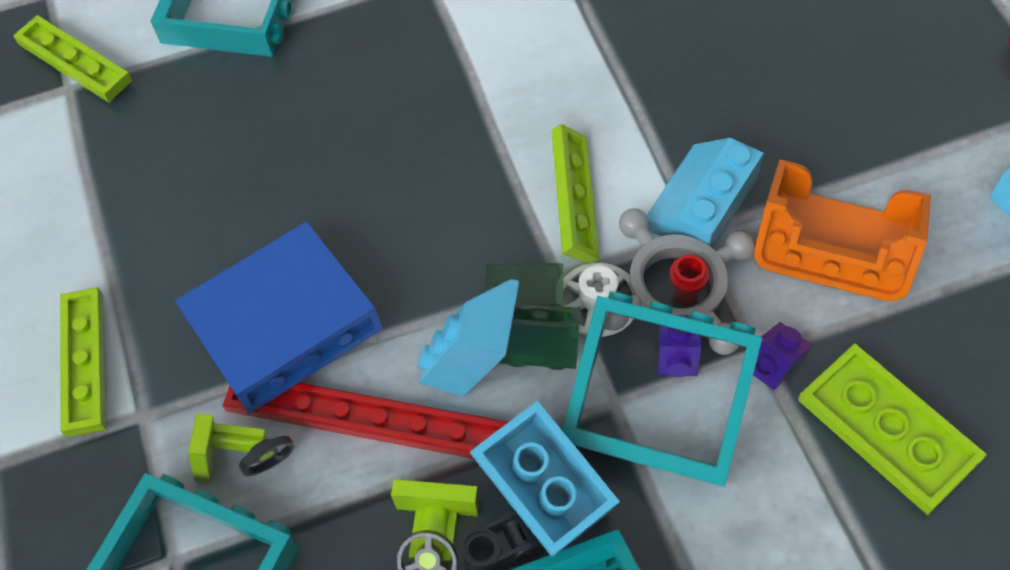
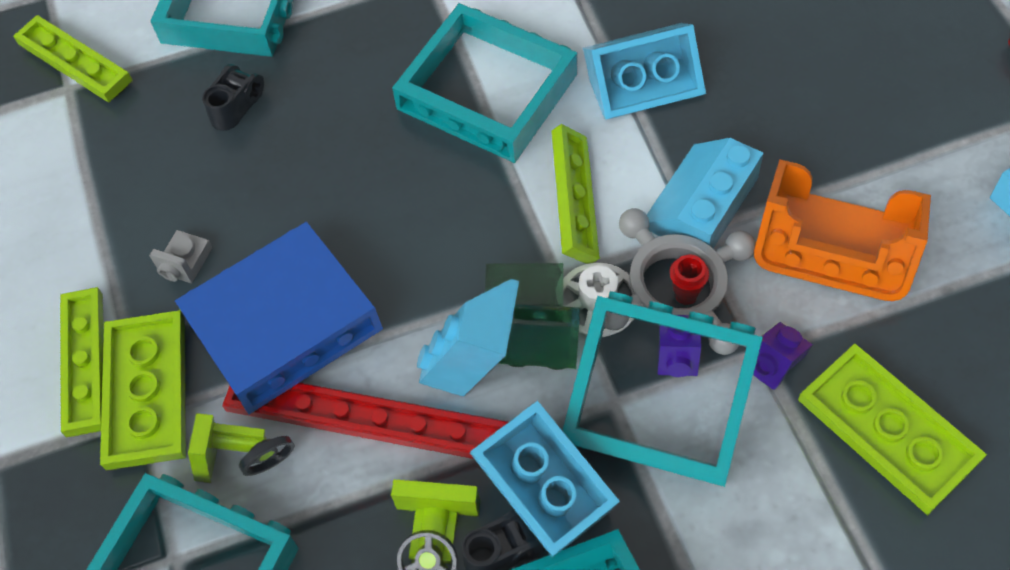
(143, 391): none -> lime plate
(181, 257): none -> light grey bracket
(230, 96): none -> black piece
(468, 124): none -> teal window
(645, 70): none -> medium azure slope

